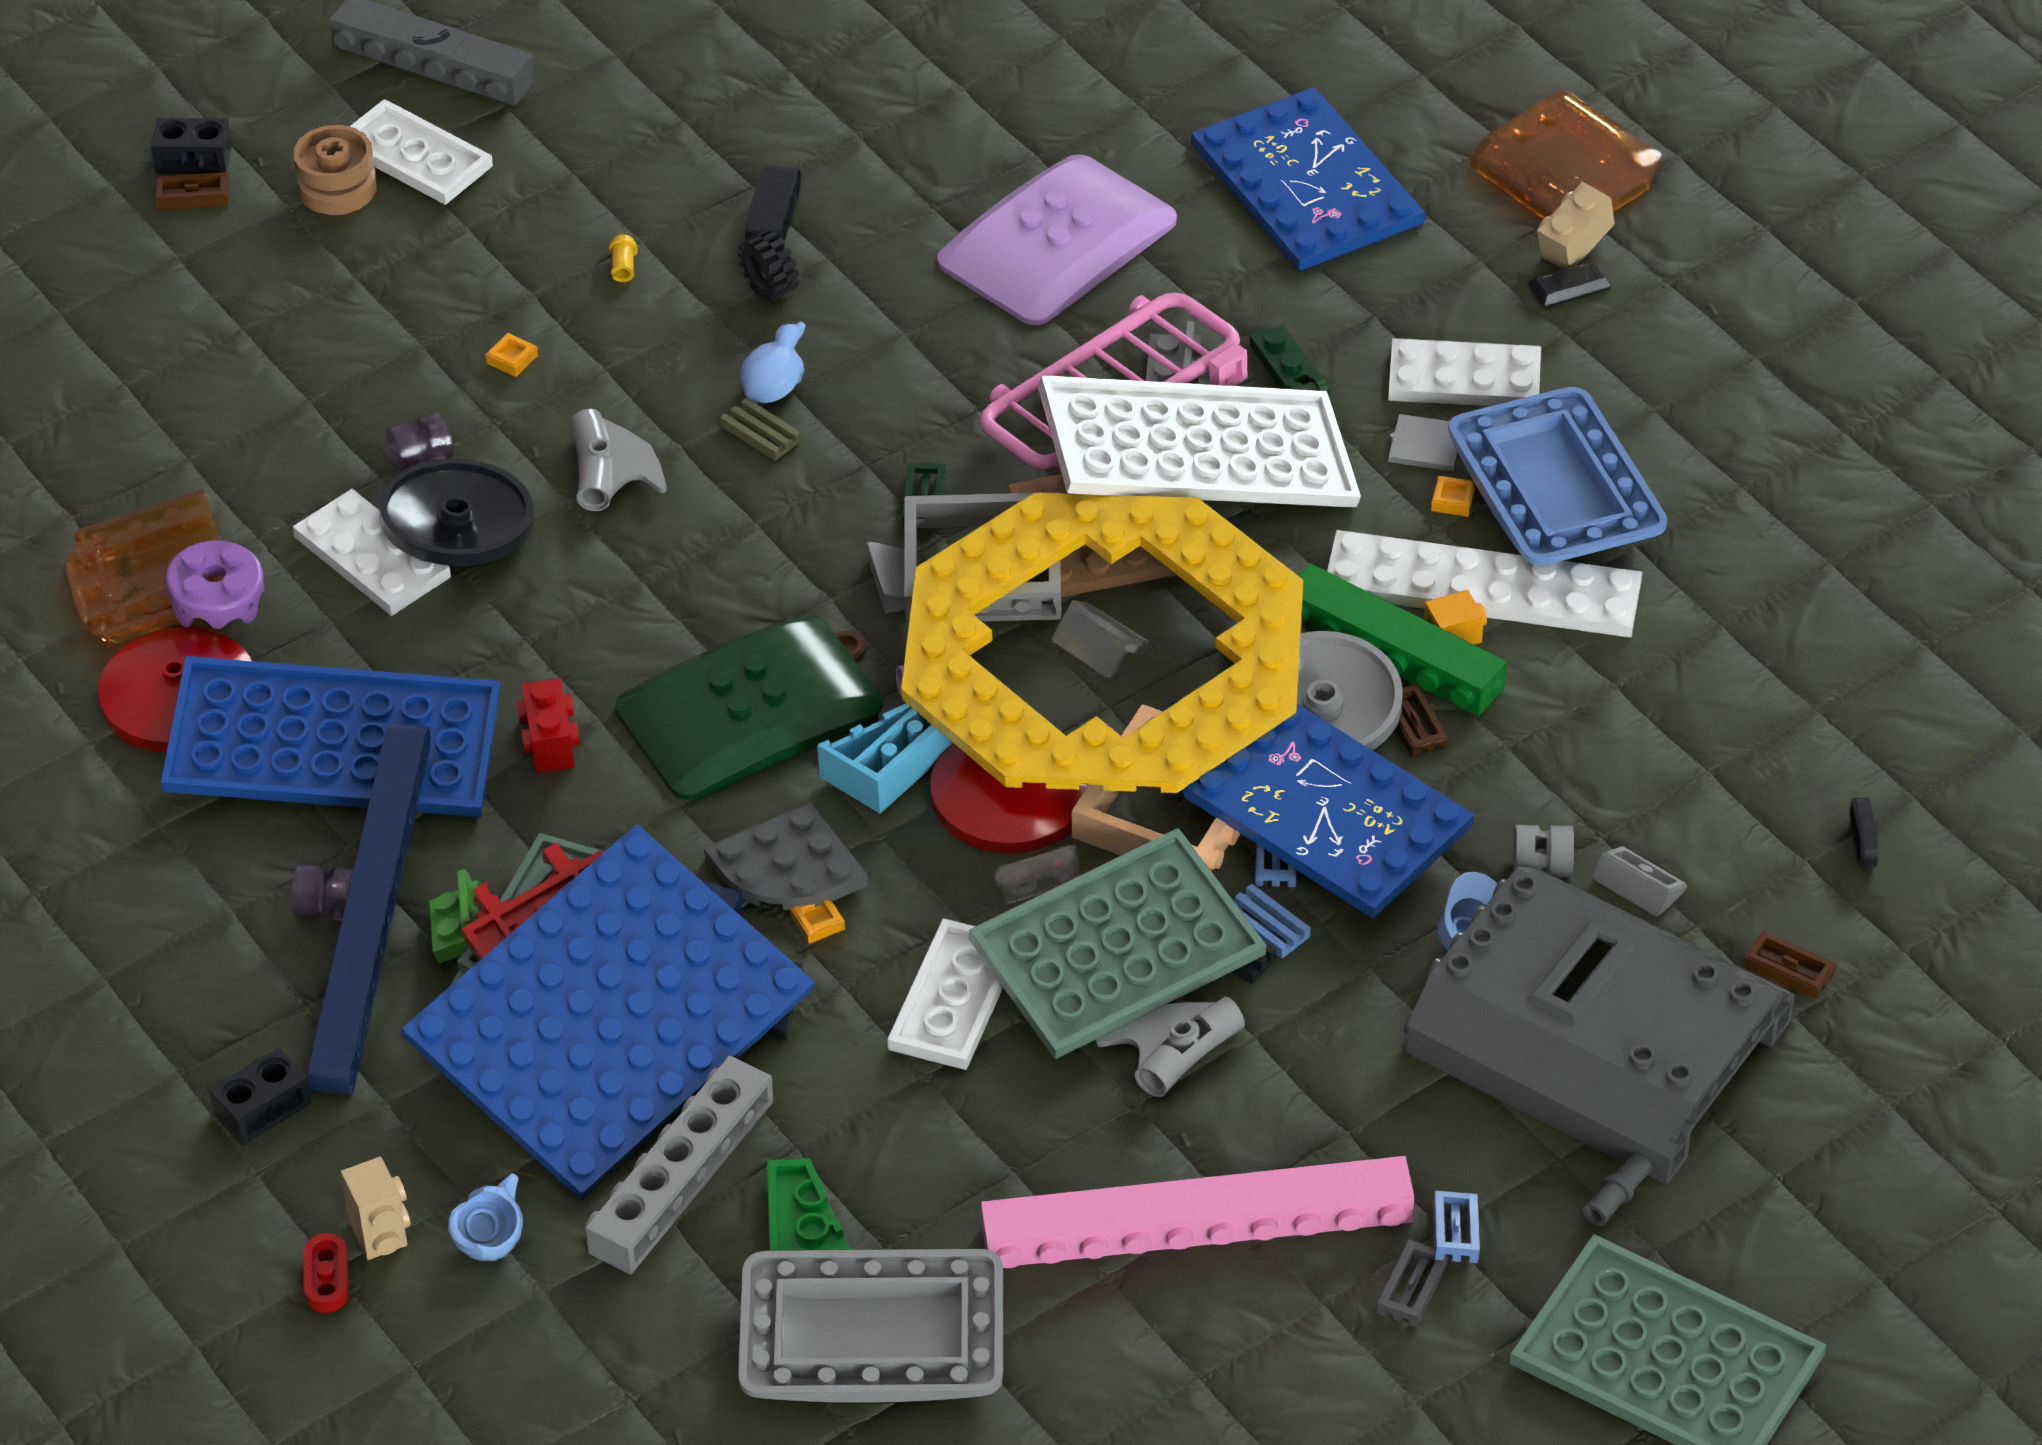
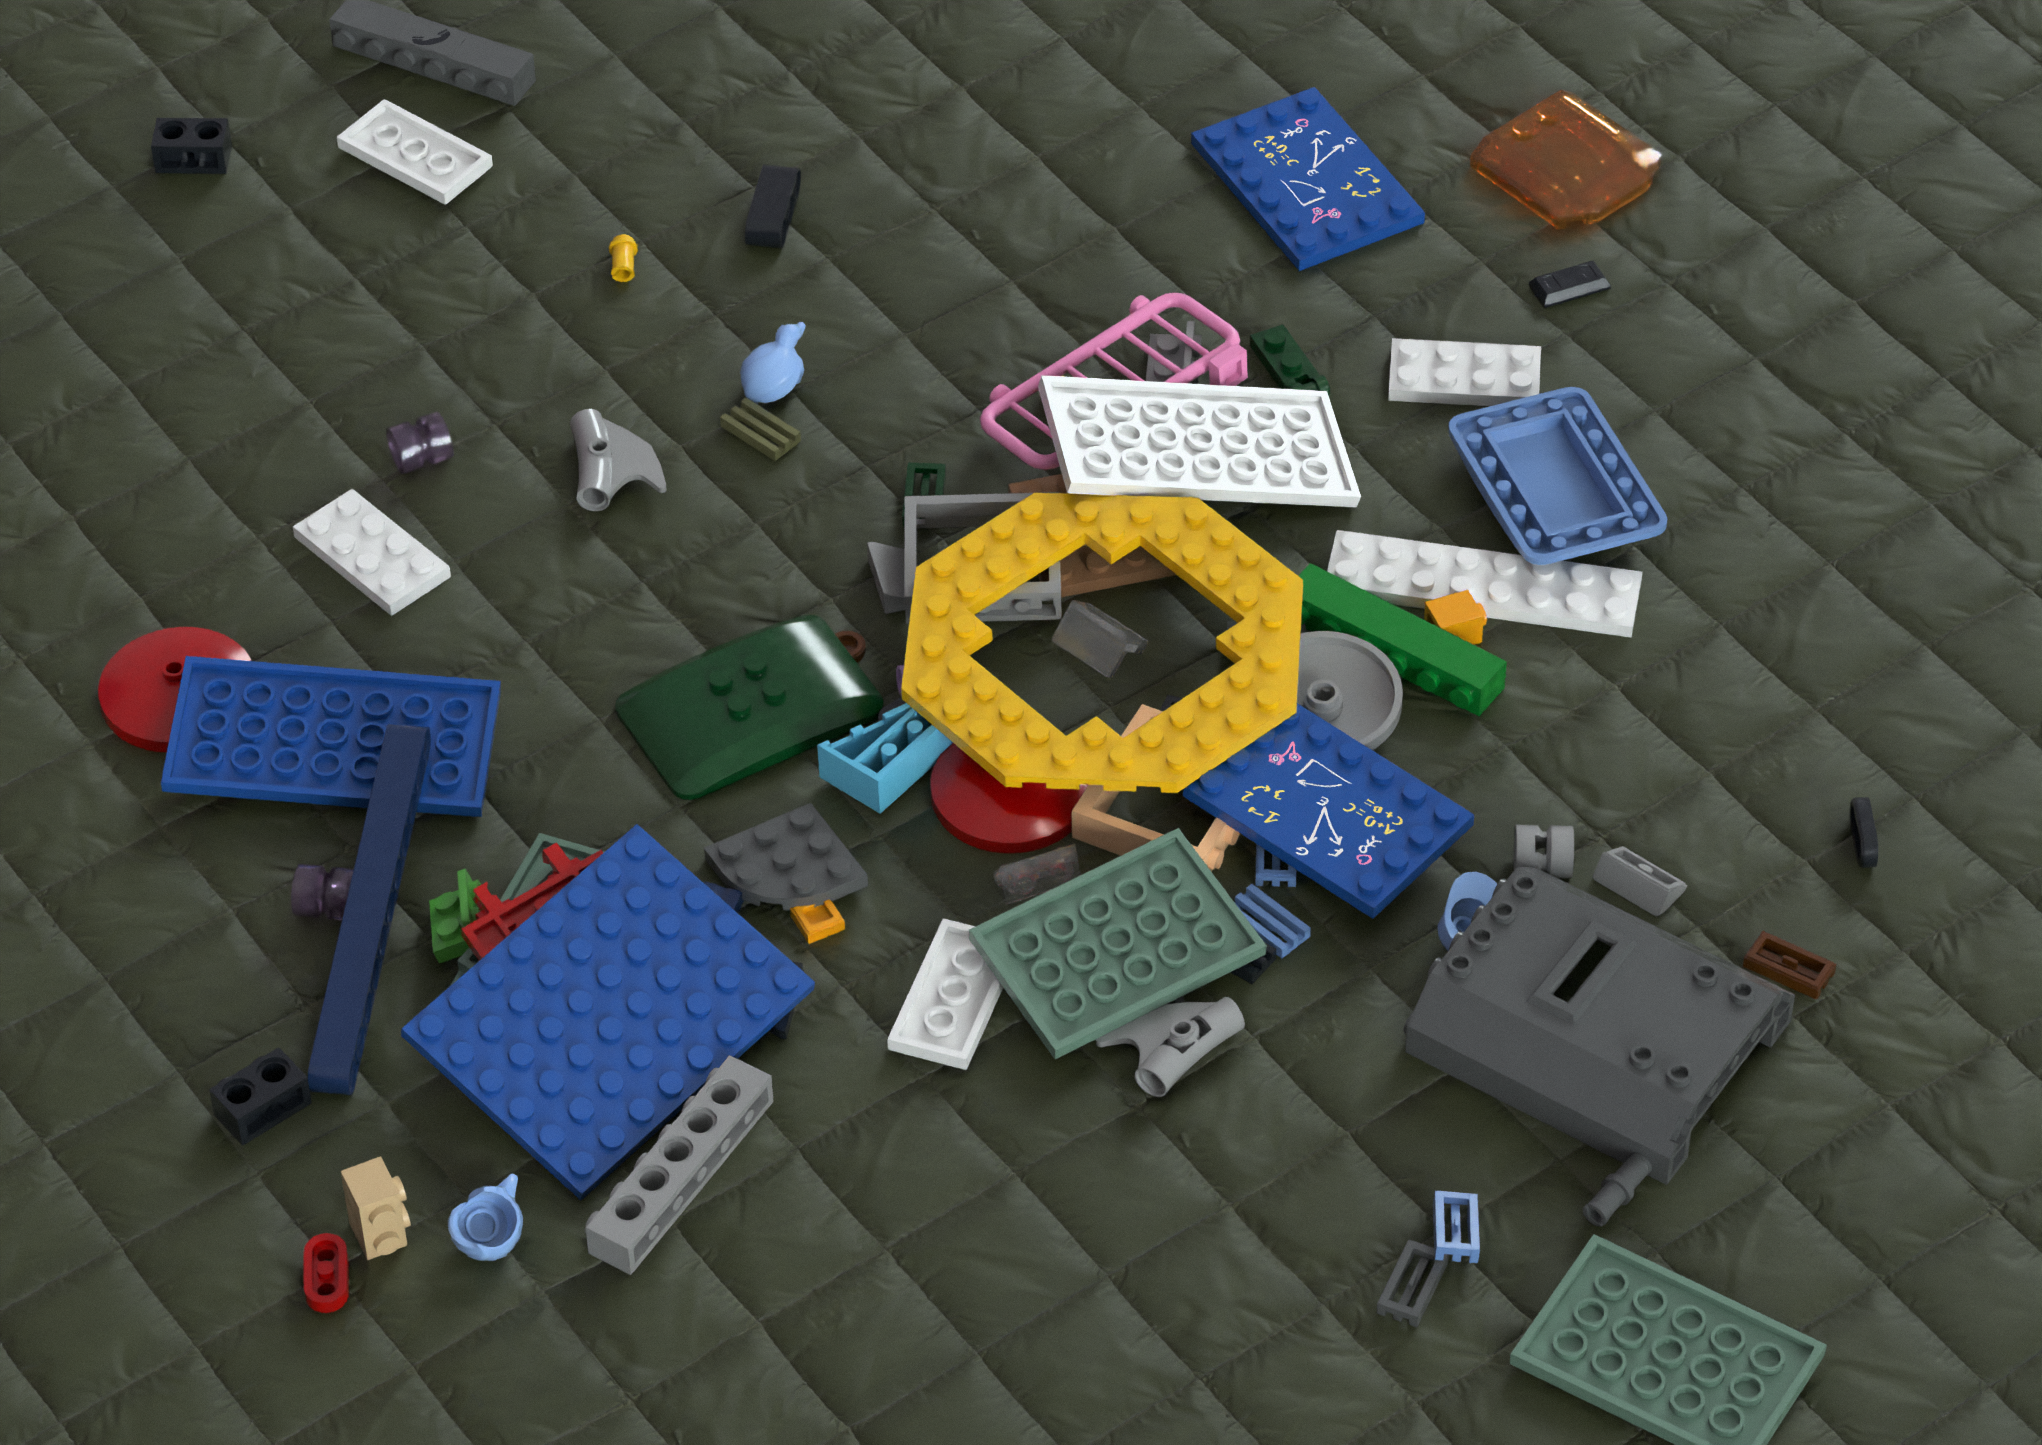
(124, 561): clear orange wedge -> none
(192, 191): reddish brown tile -> none
(218, 601): medium lavender plate -> none
(335, 169): medium nougat wheel -> none
(456, 512): black dish -> none
(511, 354): light orange tile -> none
(548, 728): red brick -> none
(768, 265): black tyre -> none
(800, 1209): green wing -> none
(871, 1325): light grey wedge -> none
(1055, 238): lavender wedge -> none
(1198, 1211): bright pink brick -> none
(1422, 443): light grey piece -> none
(1424, 741): reddish brown tile -> none
(1453, 496): light orange tile -> none
(1575, 226): tan brick -> none

